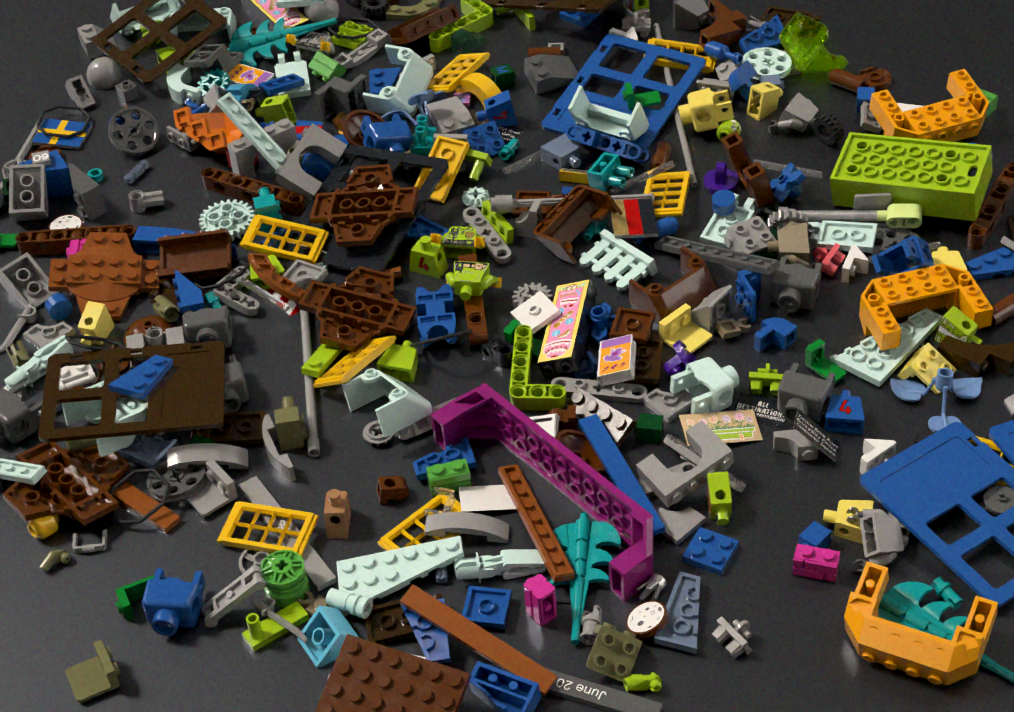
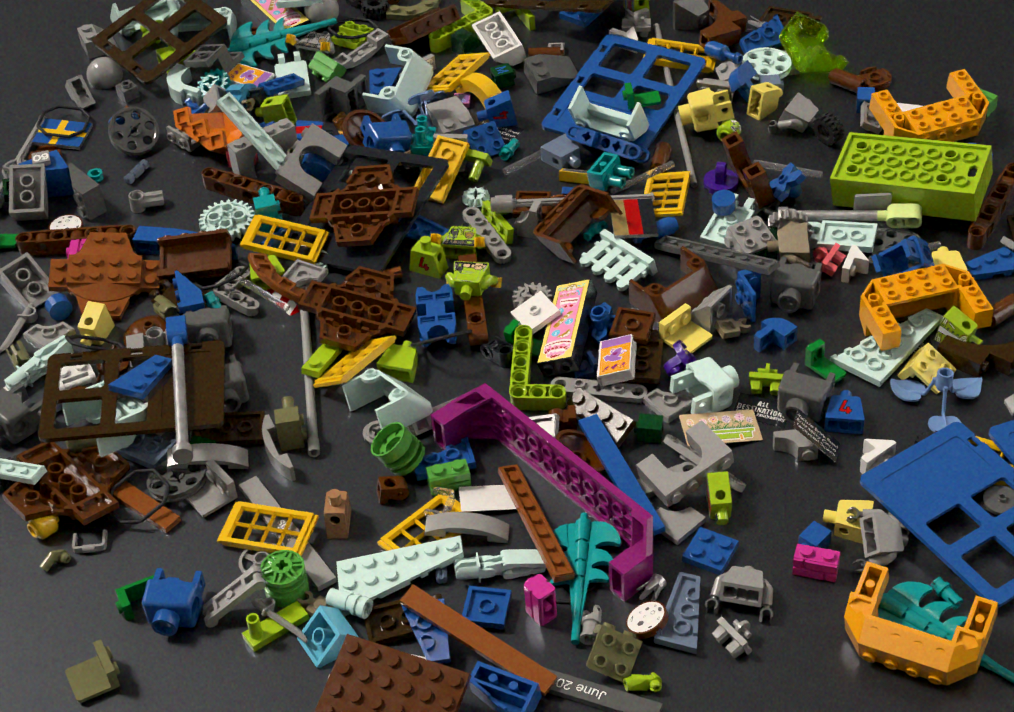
(177, 336): none -> flat silver piece
(398, 449): none -> bright green wheel
(500, 39): none -> white slope
(744, 587): none -> light grey torso

